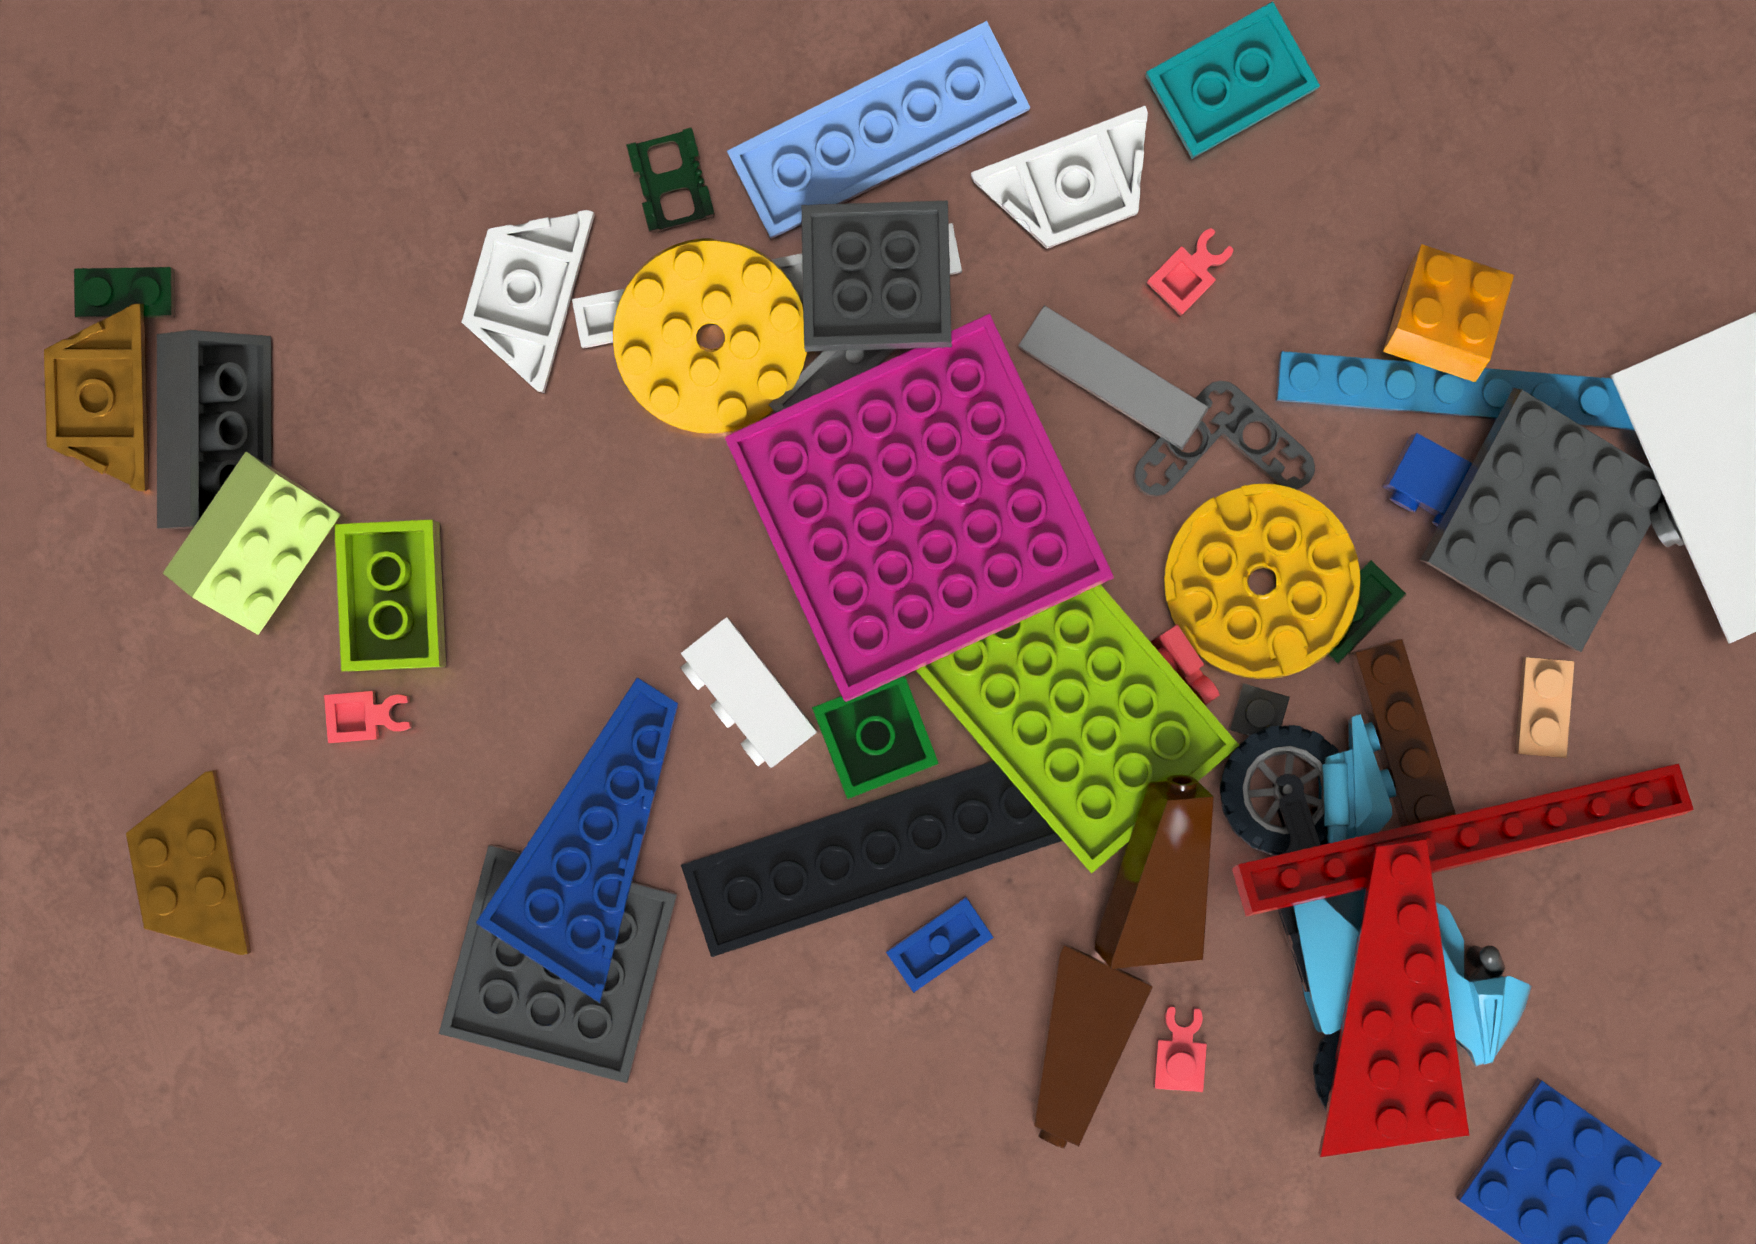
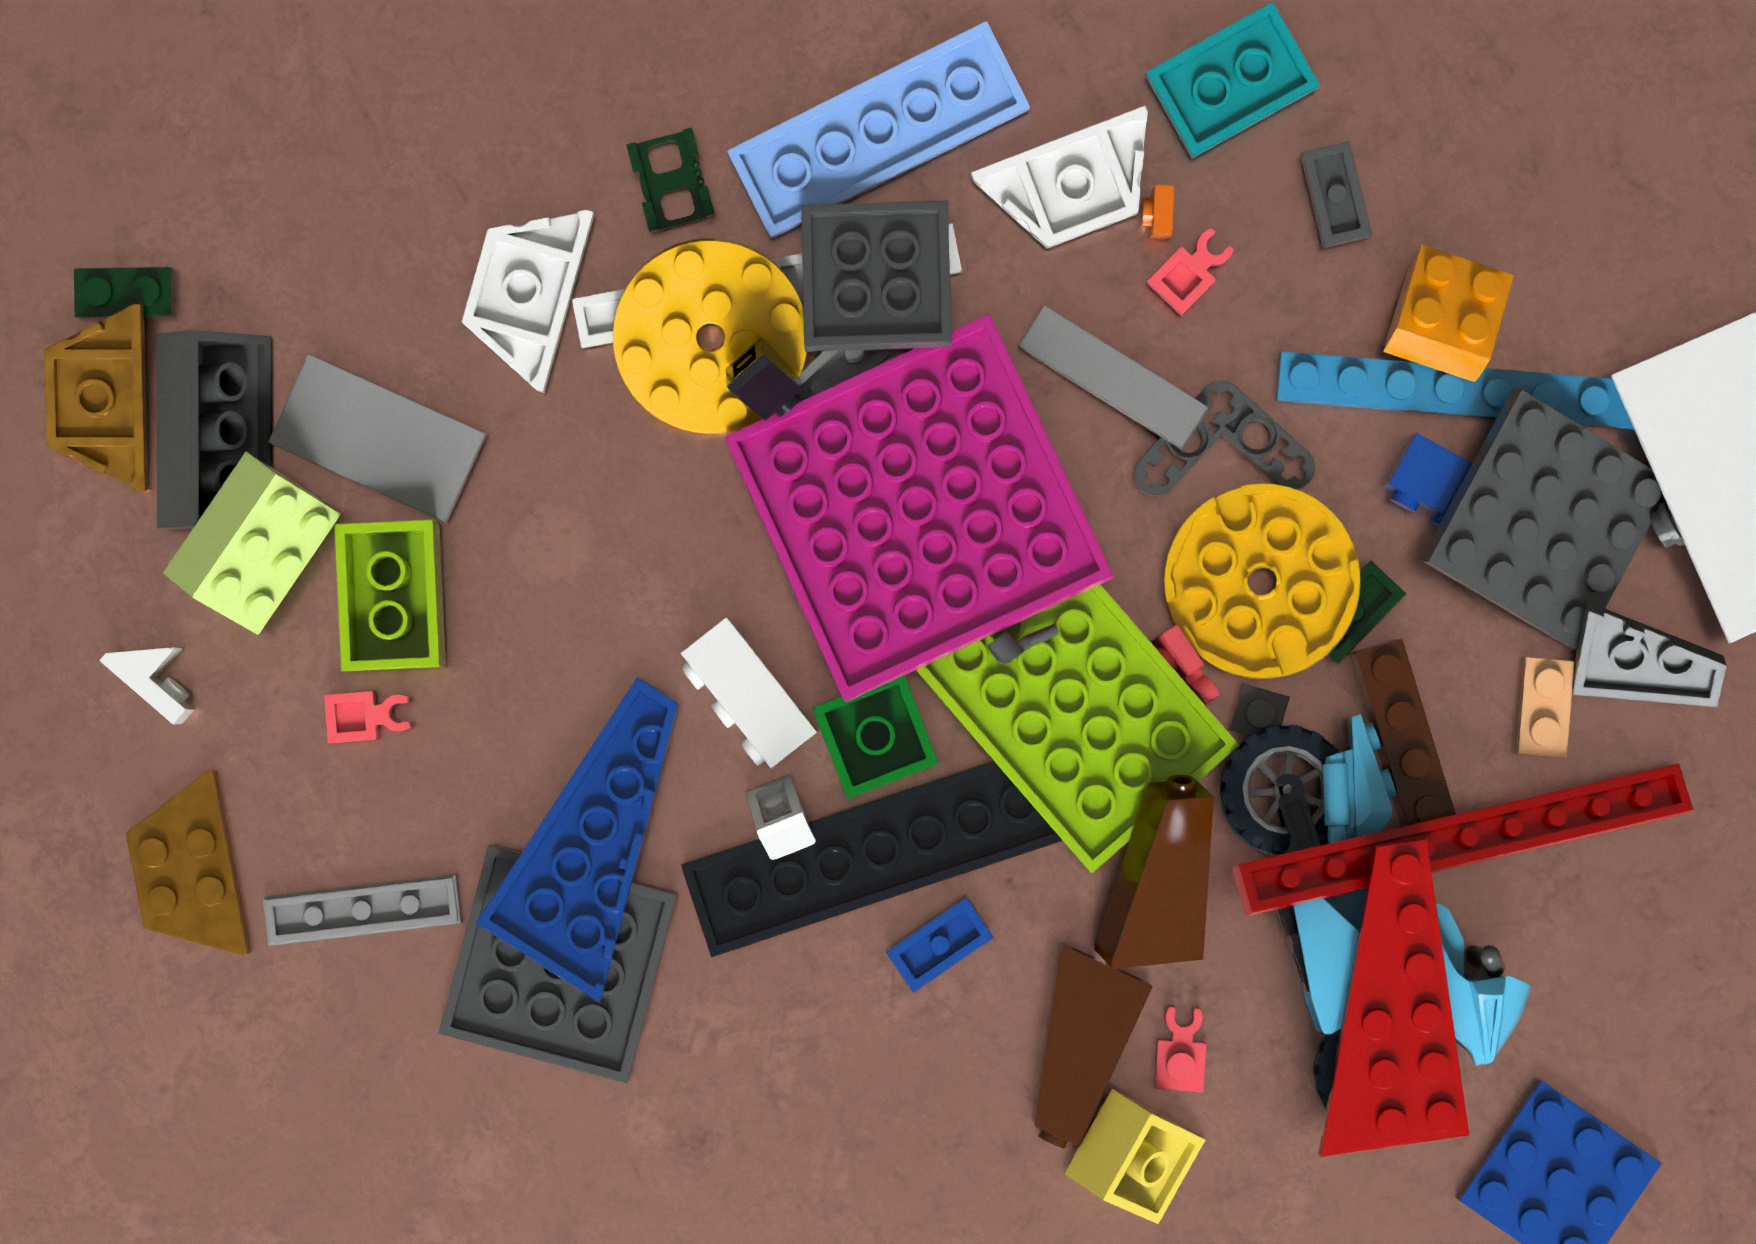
(141, 673): none -> white slope
(362, 910): none -> light grey tile
(377, 438): none -> light grey tile
(763, 381): none -> black slope
(780, 817): none -> white slope
(1006, 647): none -> dark grey hand
(1134, 1157): none -> light yellow slope
(1158, 212): none -> orange plate
(1336, 194): none -> dark grey plate
(1642, 663): none -> wing

